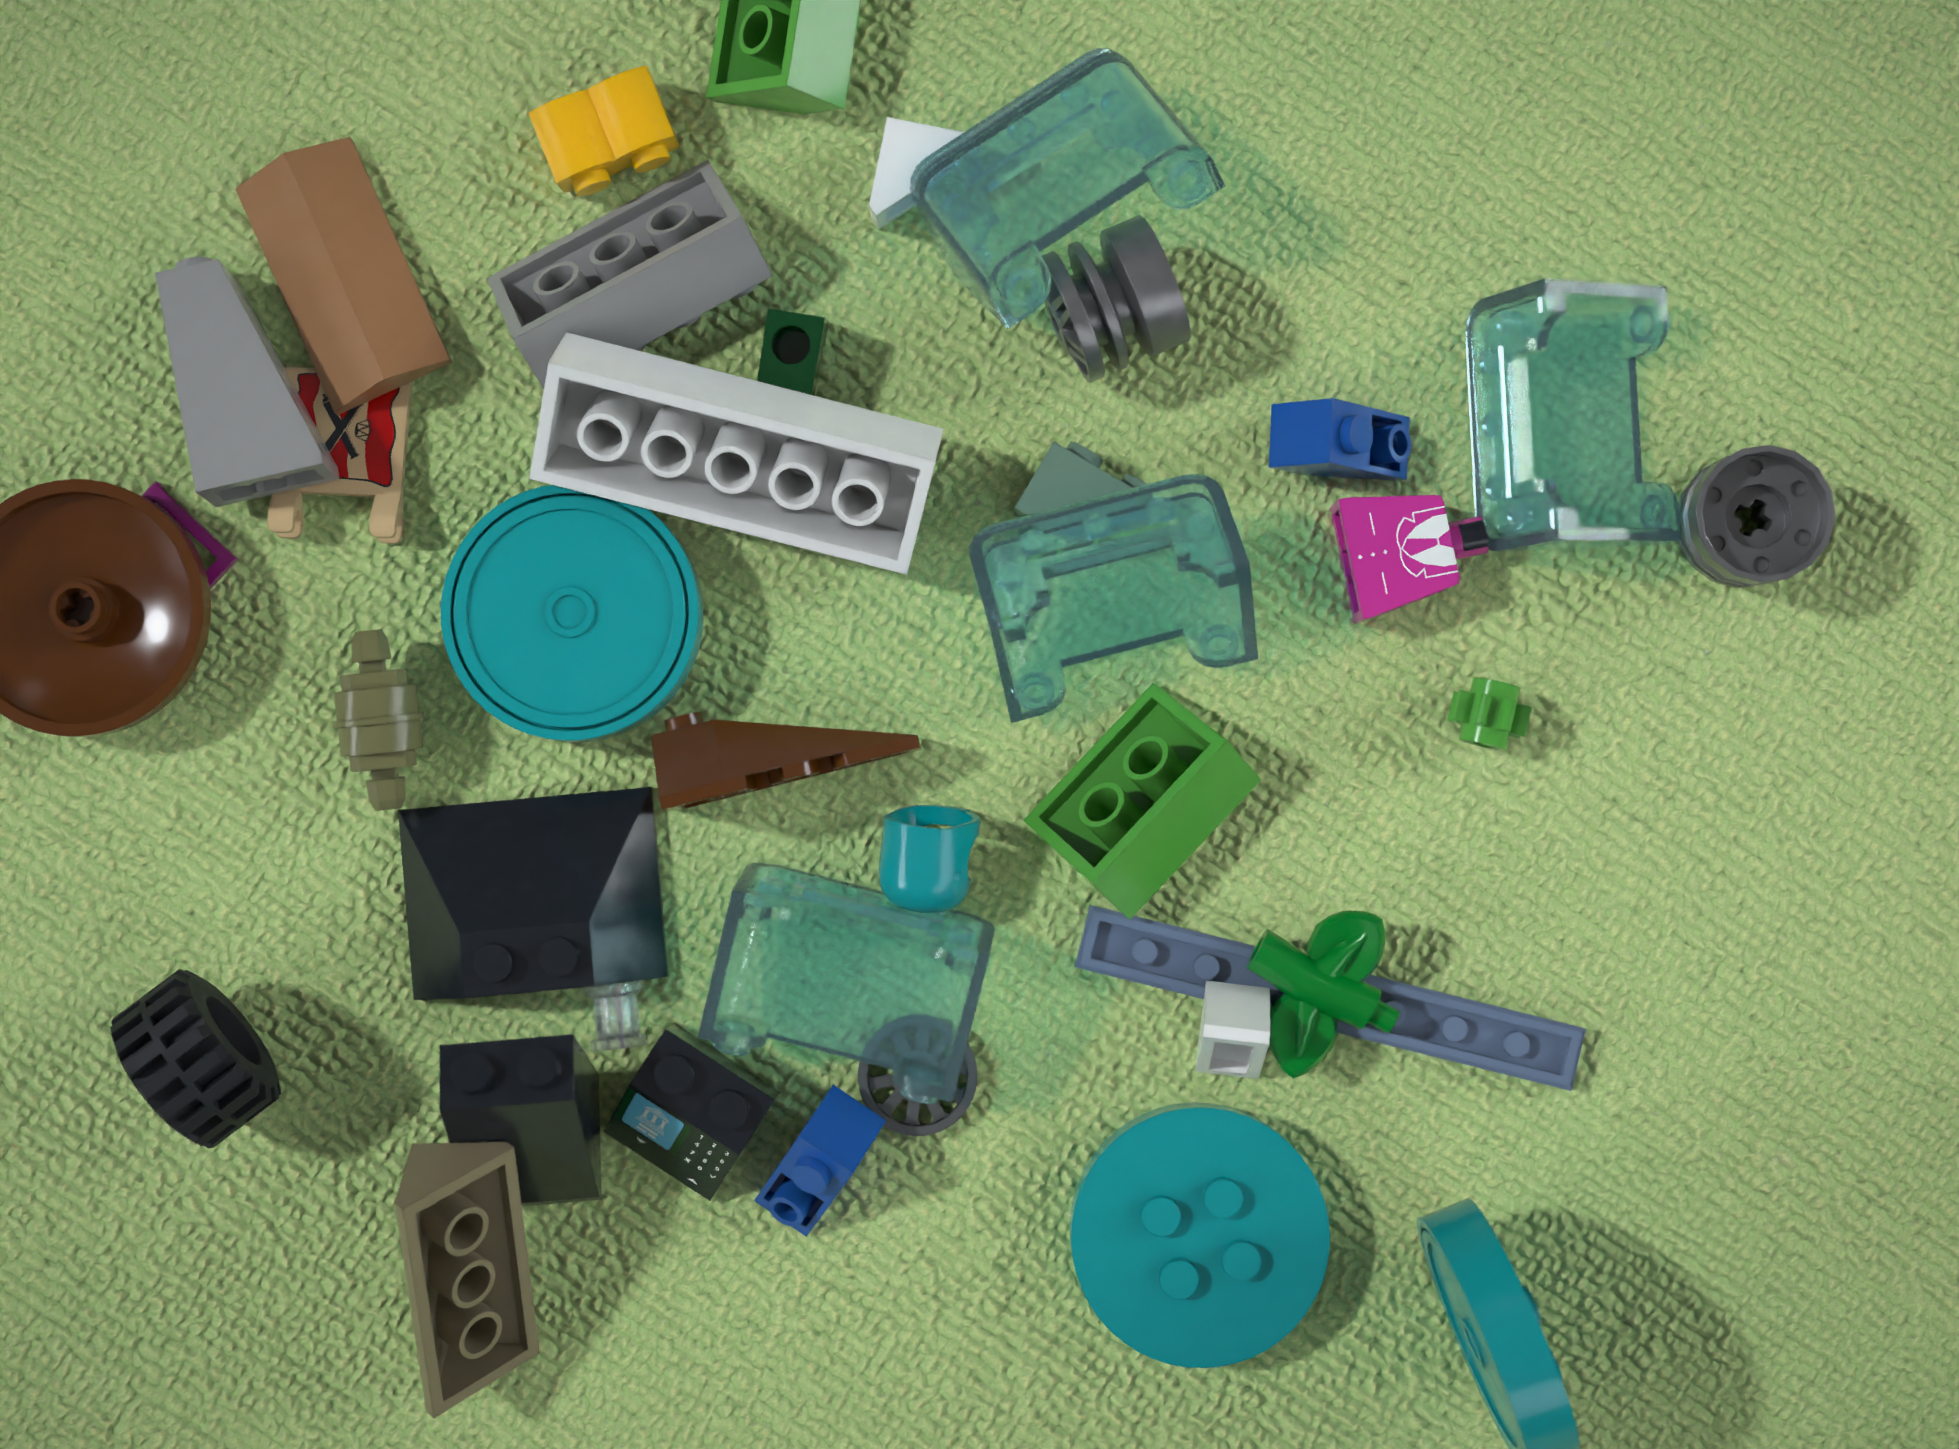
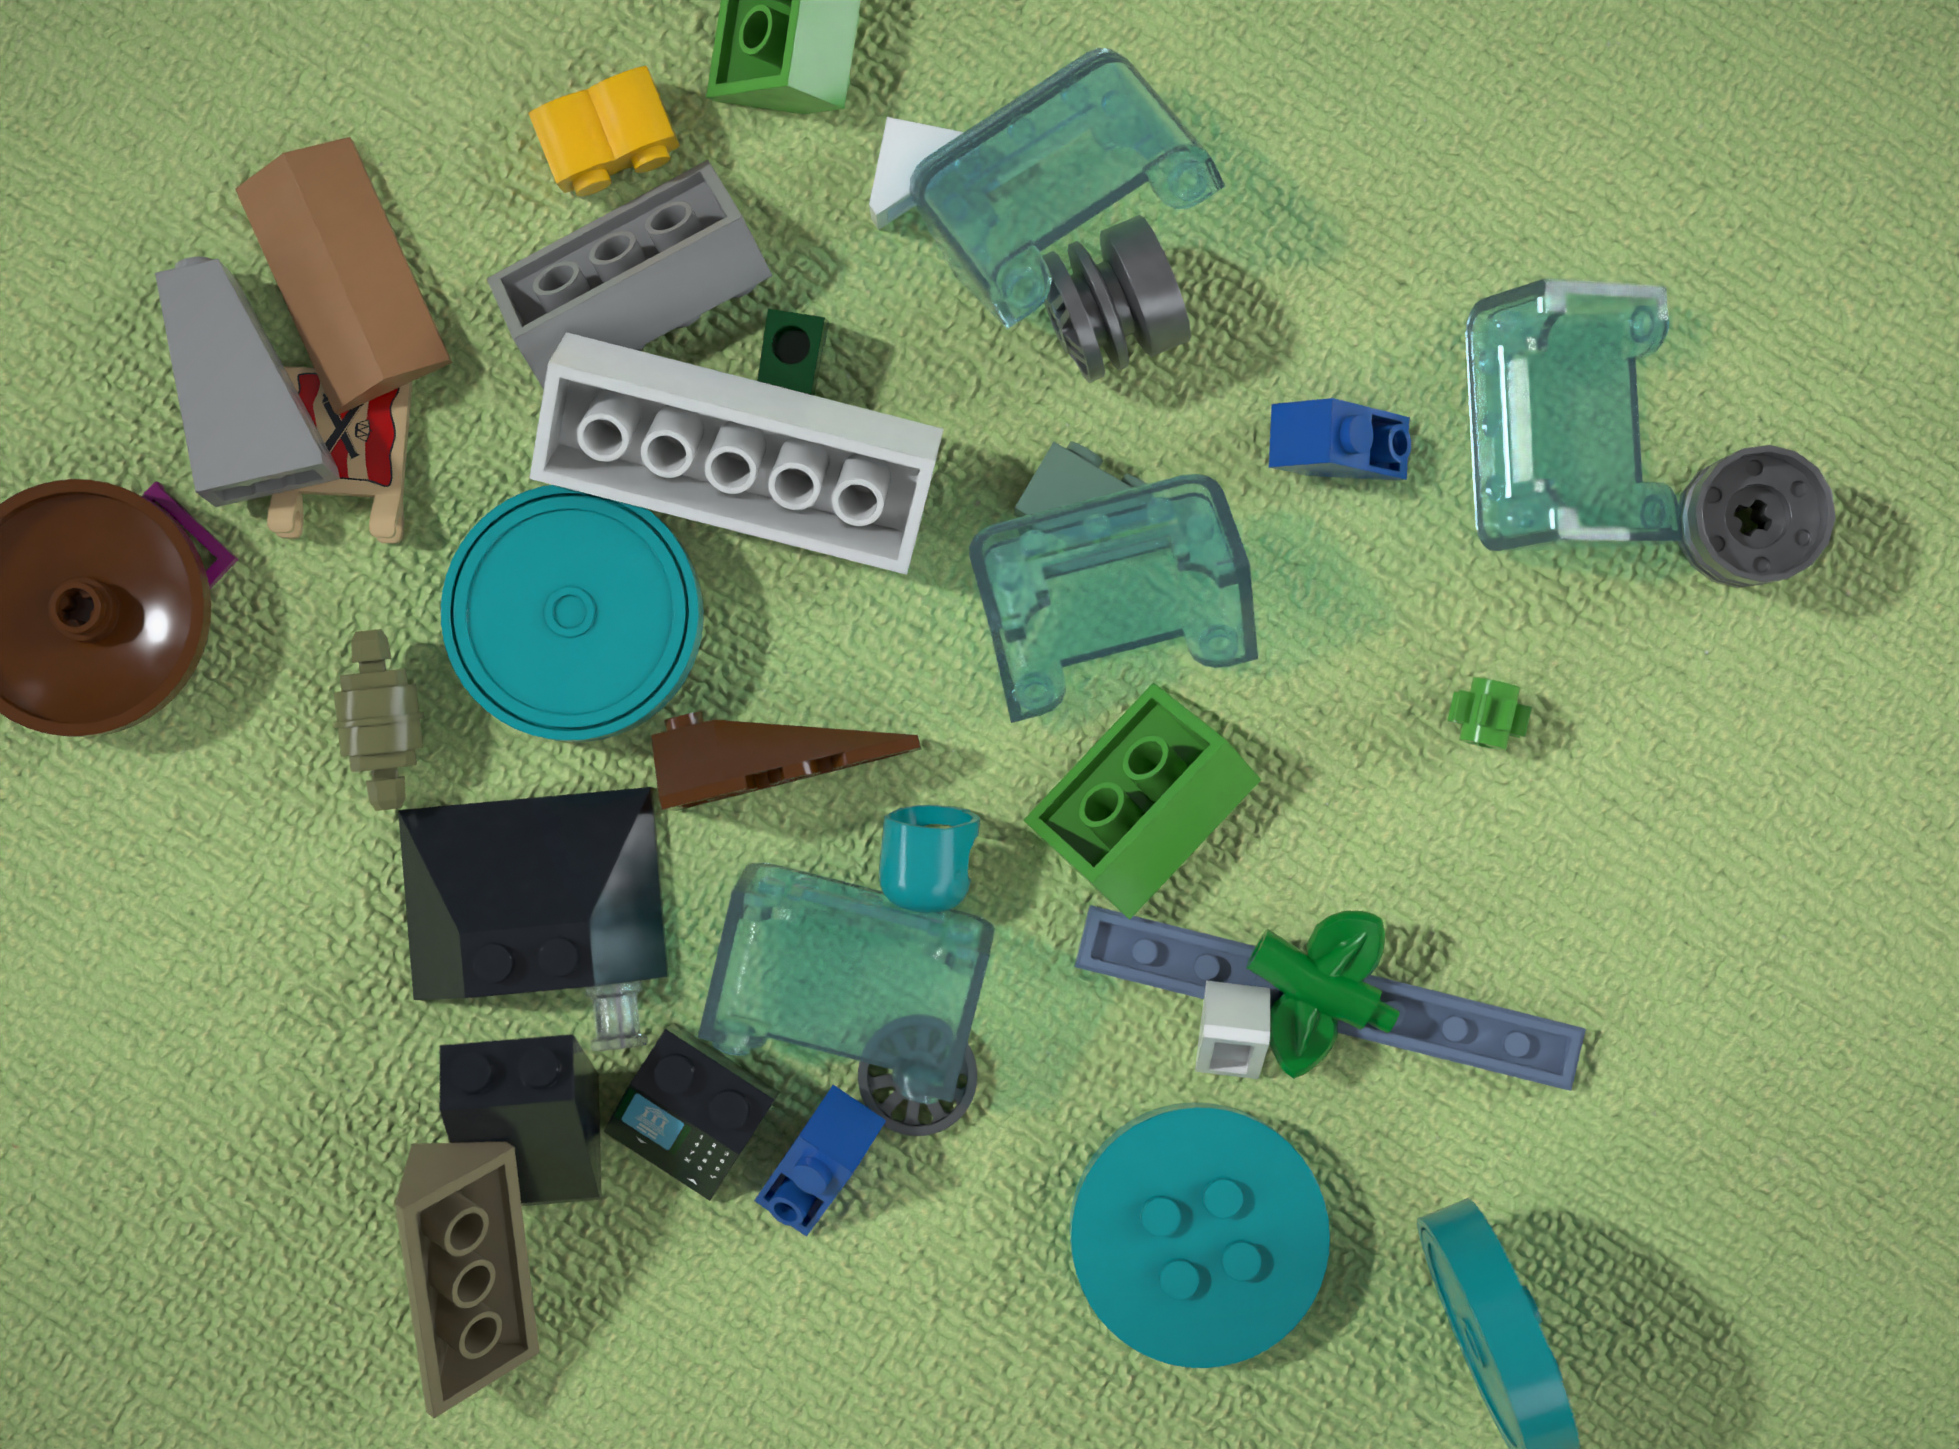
(195, 1058): black tyre -> none
(1400, 550): dark pink torso -> none

